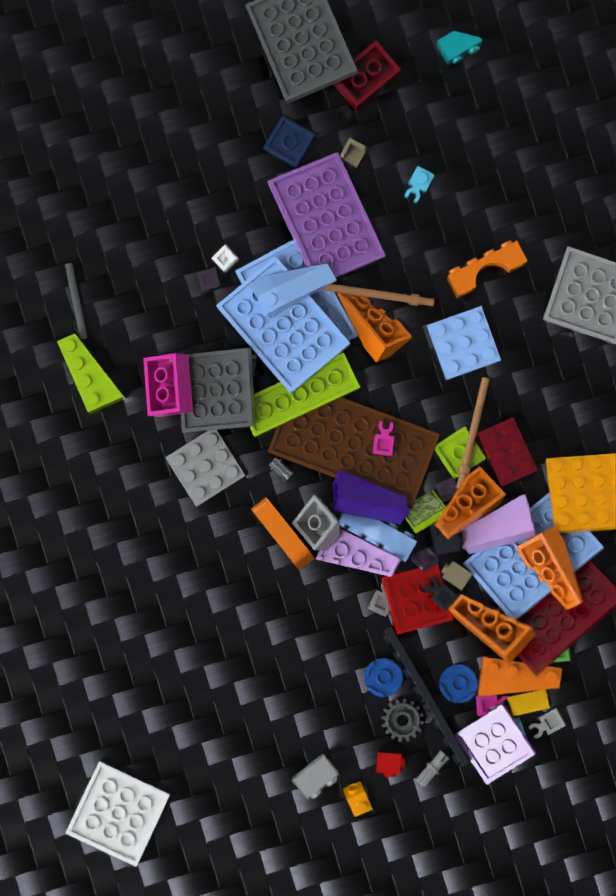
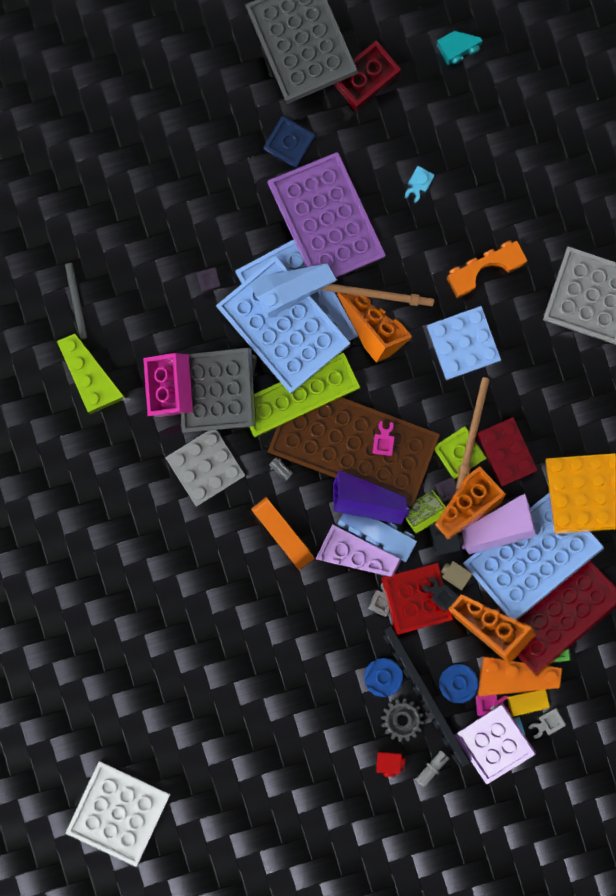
(225, 258): white tile -> none
(315, 776): light grey brick -> none
(317, 524): light grey slope -> none
(353, 152): dark tan panel -> none
(357, 798): light orange bracket -> none
(424, 559): clear purple plate -> none
(551, 561): orange wedge -> none

